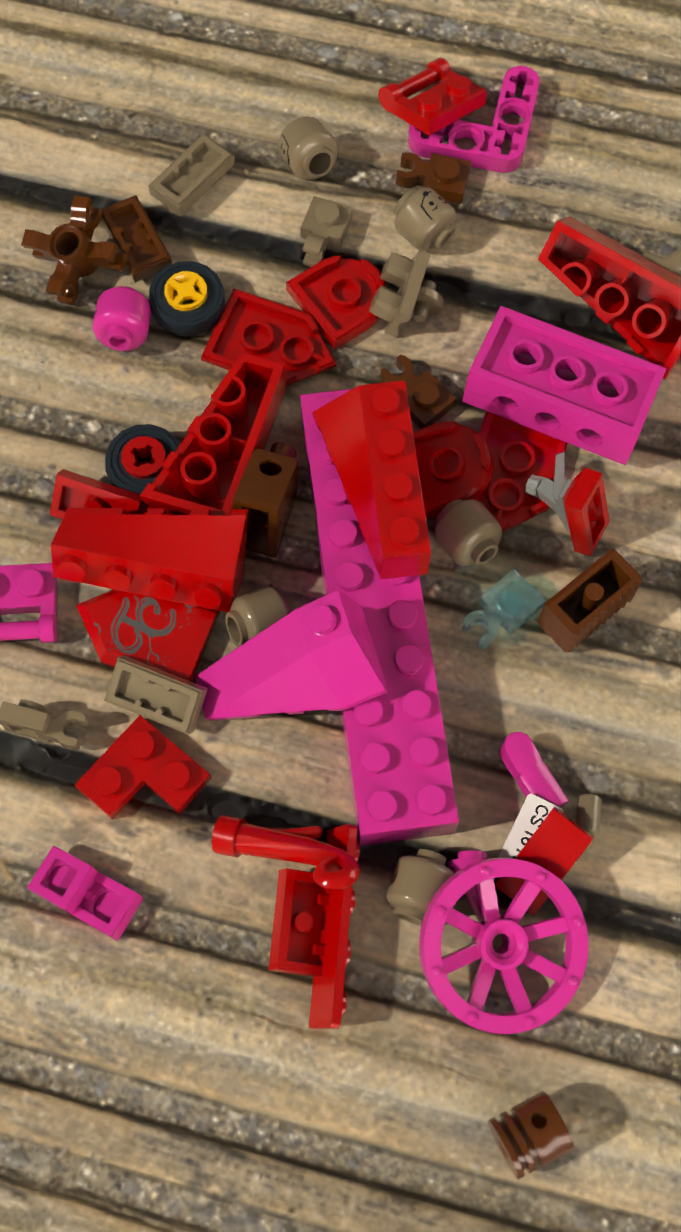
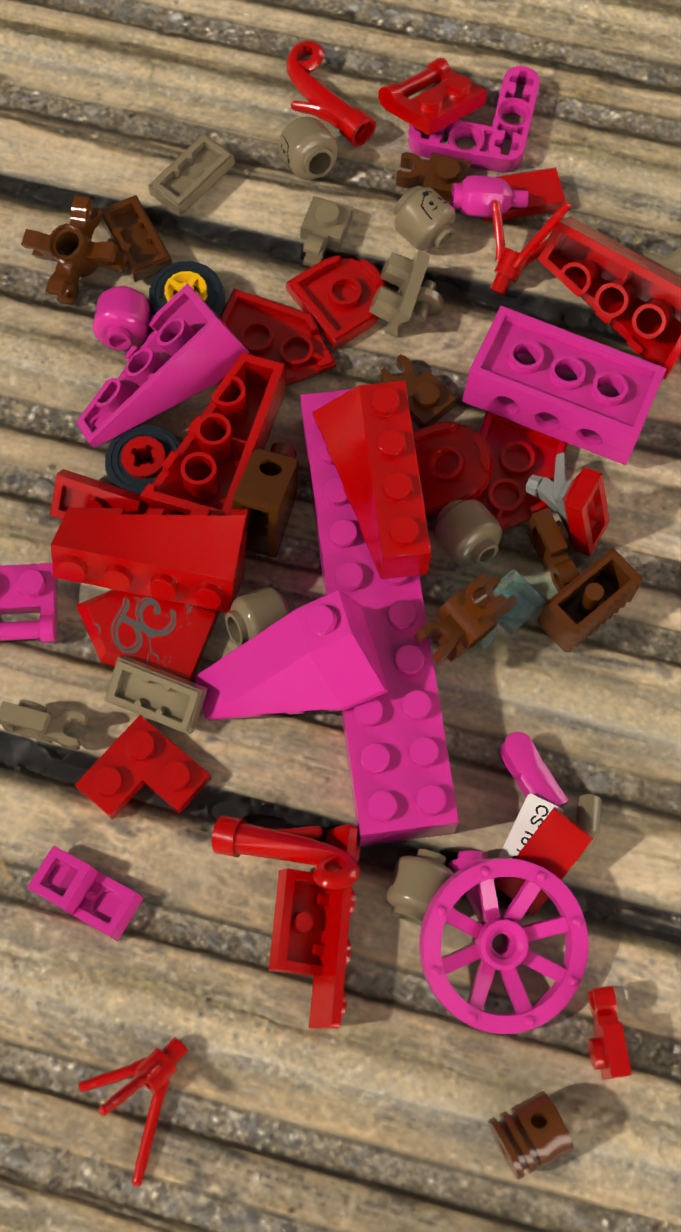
(154, 1075): none -> red plant
(177, 360): none -> dark pink wedge
(351, 122): none -> red plant
(466, 618): none -> reddish brown pin
(478, 192): none -> dark pink plant
(511, 262): none -> red plant
(543, 190): none -> red tile
(551, 543): none -> reddish brown plate
(608, 1046): none -> red plate

